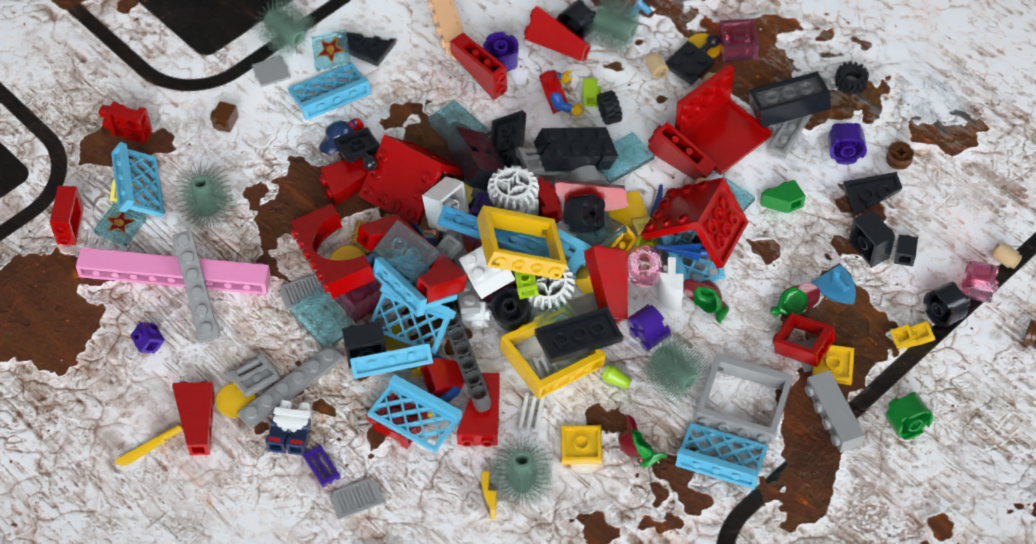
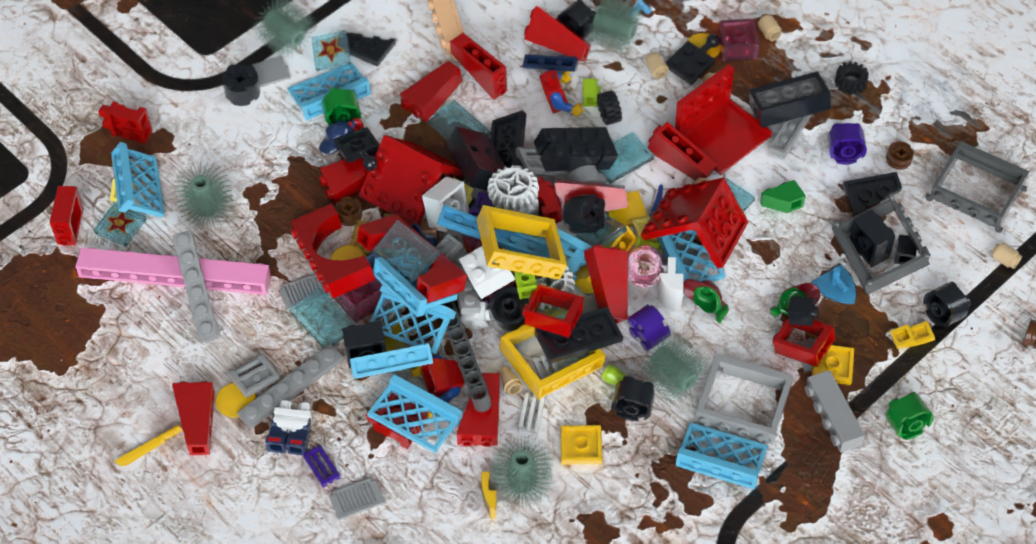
(147, 337): dark purple brick -> none
(224, 116): reddish brown brick -> none
(241, 84): none -> black brick
(340, 105): none -> green brick
(349, 218): none -> reddish brown wheel
(431, 91): none -> red slope
(503, 48): dark purple brick -> none
(511, 383): none -> tan cone
(550, 62): none -> dark blue slope
(557, 298): none -> red window
(633, 399): none -> black brick
(634, 445): hair -> none
(692, 251): blue piece -> none
(769, 27): none -> tan brick
(802, 311): none -> black brick
(870, 285): none -> dark grey window
(980, 281): clear pink brick -> none
(989, 164): none -> dark grey window

